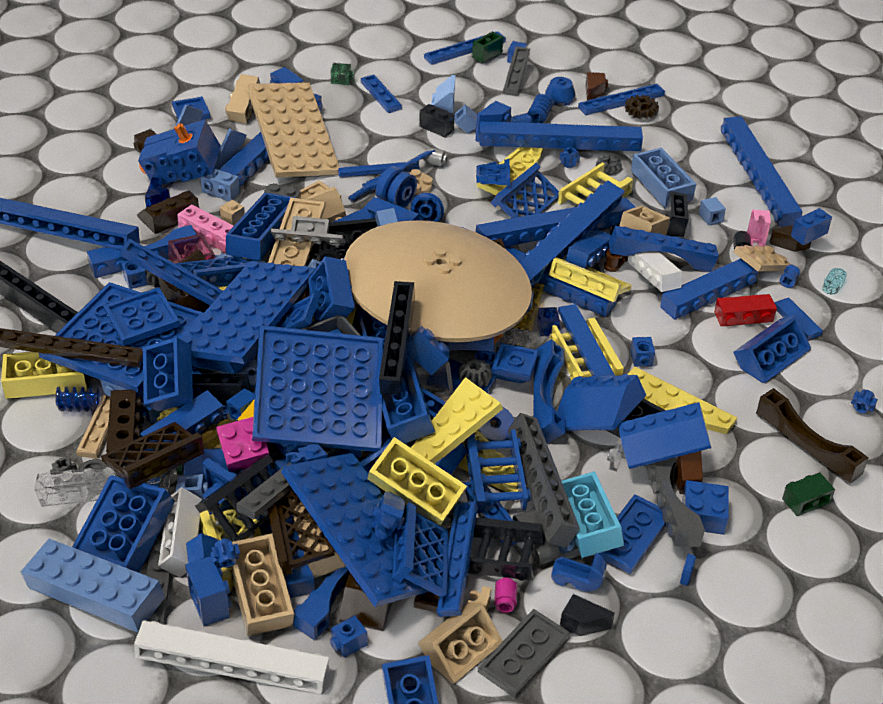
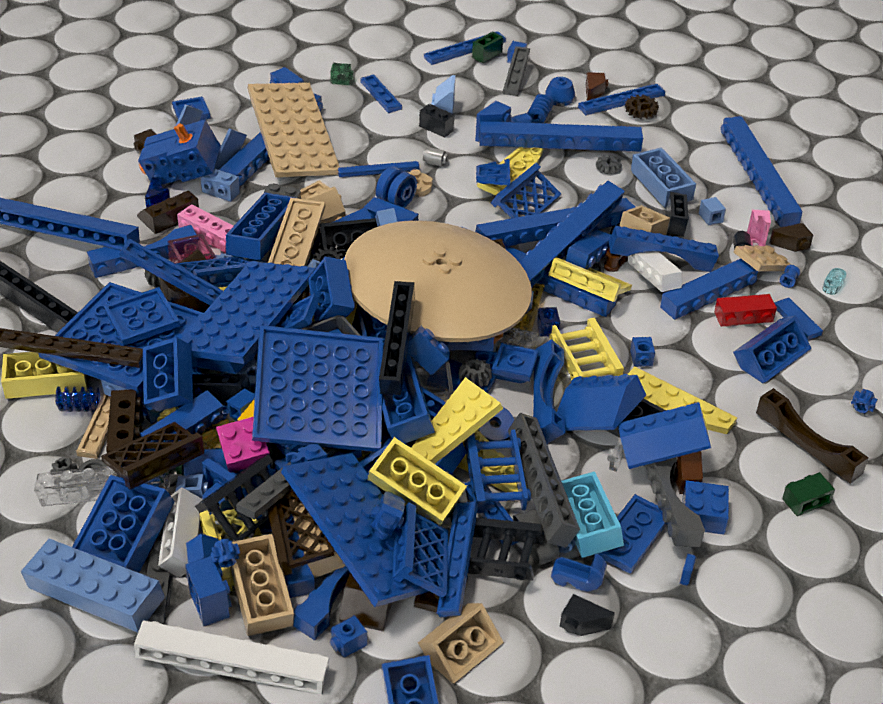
(133, 275): blue brick -> none
(231, 212): tan brick -> none
(240, 104): tan wedge -> none
(309, 229): light grey bracket -> none
(371, 185): blue sword -> none
(428, 207): blue cone -> none
(466, 119): medium blue brick -> none
(484, 597): tan tile -> none
(505, 595): dark pink brick -> none
(524, 653): dark grey tile -> none
(569, 157): blue gear -> none
(585, 341): blue tile -> none
(590, 179): light yellow fence -> none
(811, 226): blue brick -> none

